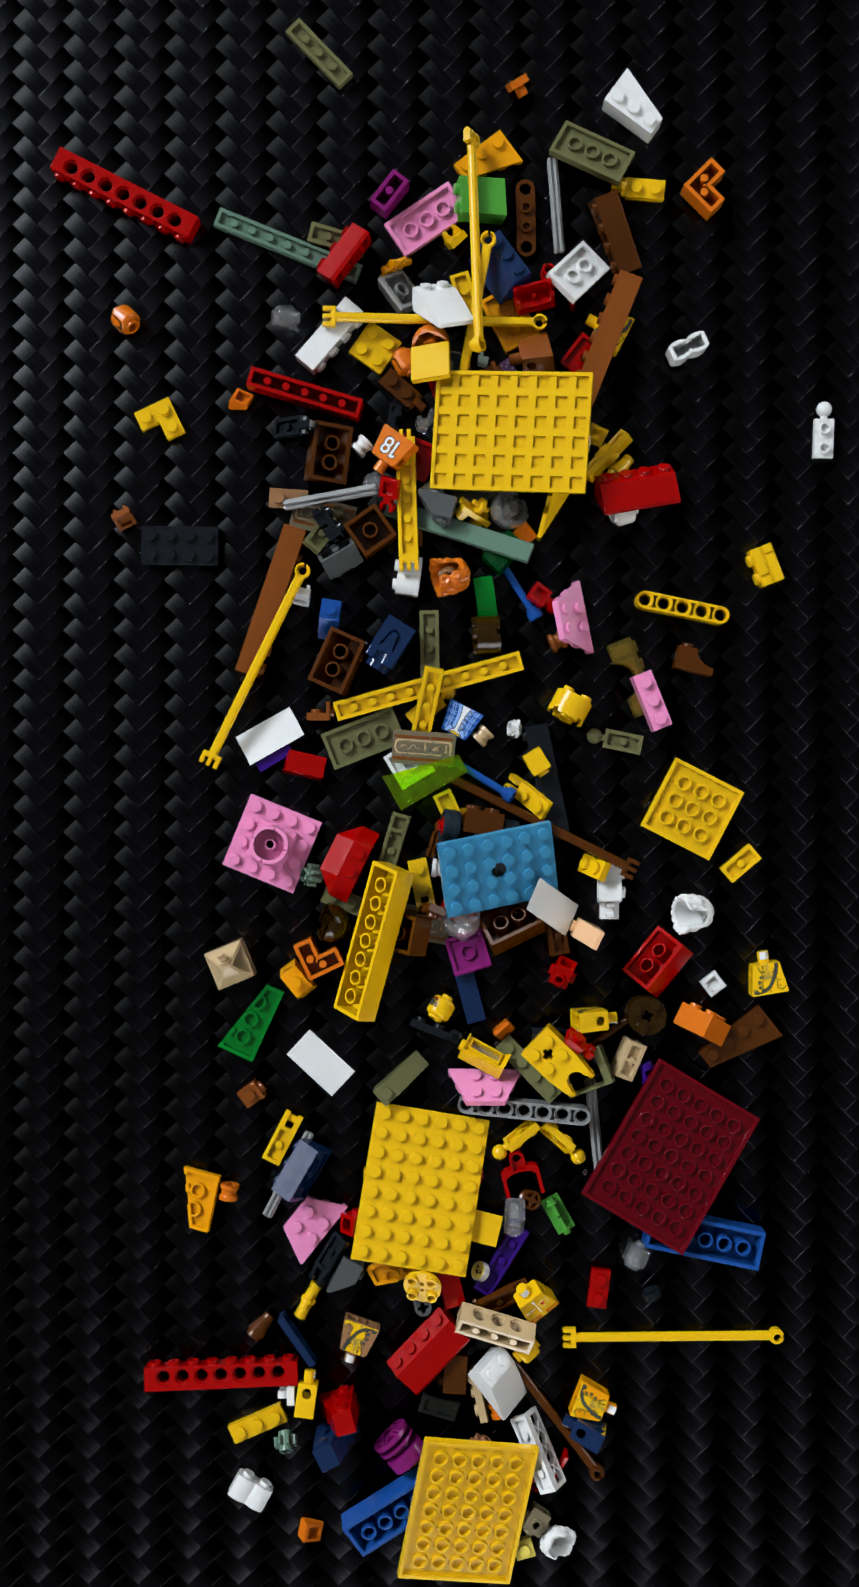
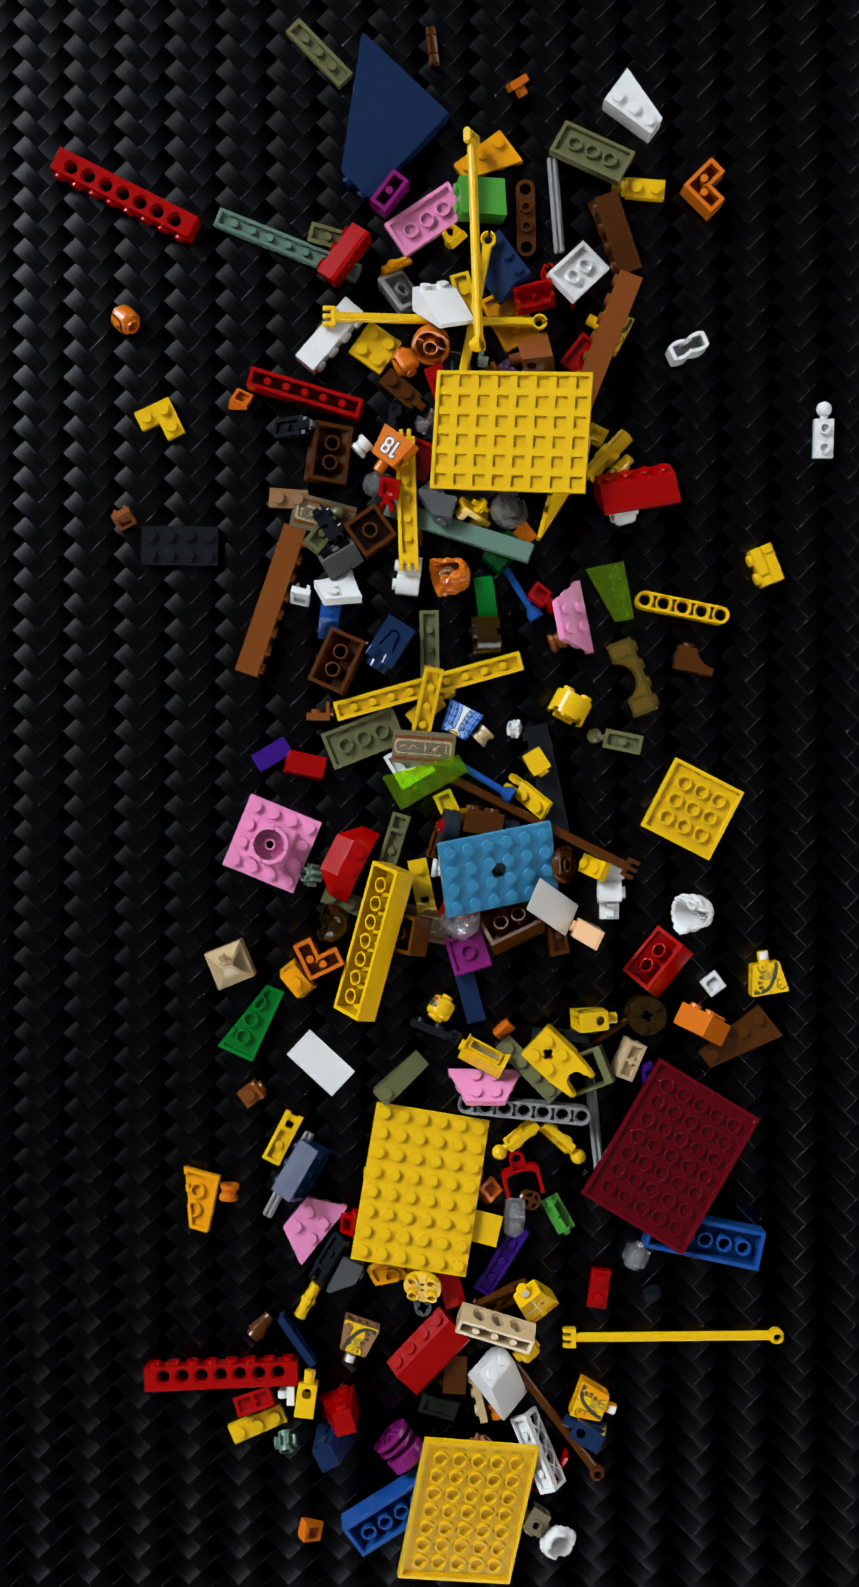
(213, 753): yellow hinge -> none
(250, 1489): white brick -> none
(254, 1401): none -> red hinge
(270, 735): white sticker -> none
(285, 317): clear head -> none
(330, 497): light grey axle -> none
(338, 590): none -> white plate
(387, 121): none -> dark blue slope
(430, 362): yellow tile -> none
(432, 46): none -> reddish brown axle
(432, 911): reddish brown plate -> none
(480, 1271): tile -> none
(489, 1190): none -> orange slope
(525, 1548): light yellow plate -> none
(562, 972): red brick -> none
(563, 864): none -> reddish brown tile
(577, 1042): red plate -> none
(614, 590): none -> clear neon green wing
(651, 701): bright pink brick -> none
(740, 863): yellow plate -> none

